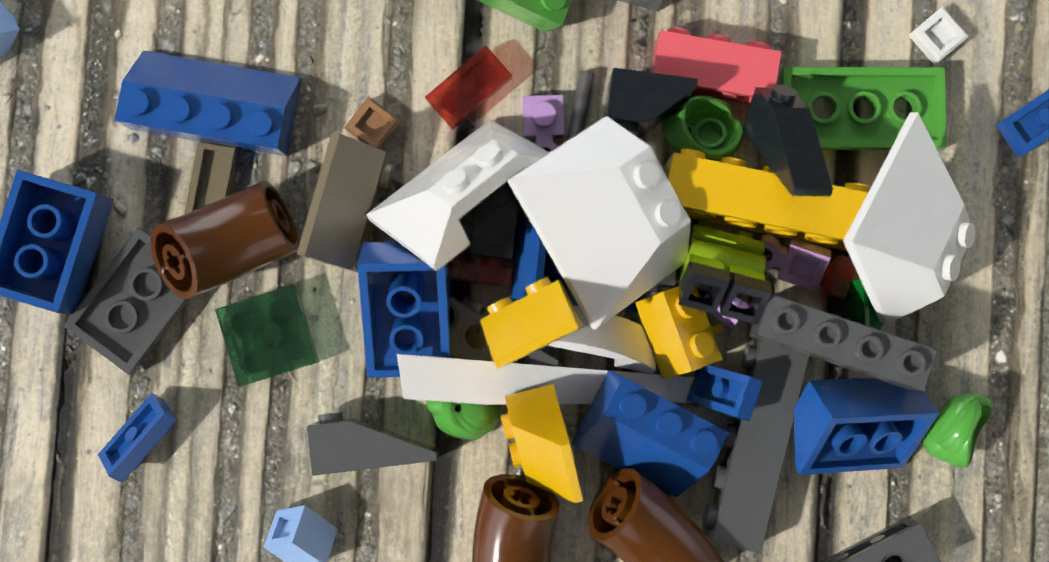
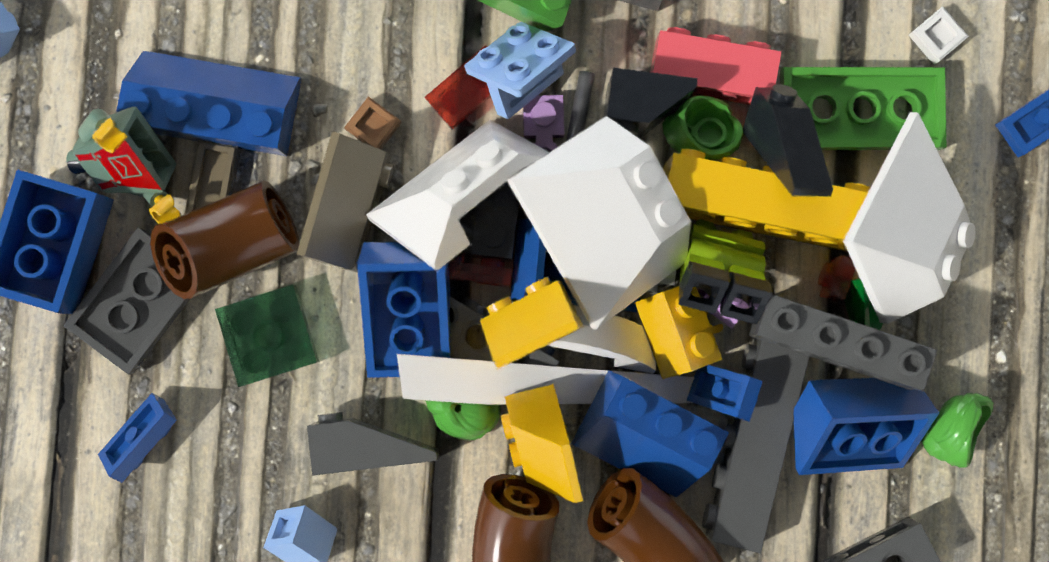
(125, 157): none -> torso
(520, 66): none -> light blue bracket
(798, 263): lavender plate -> none

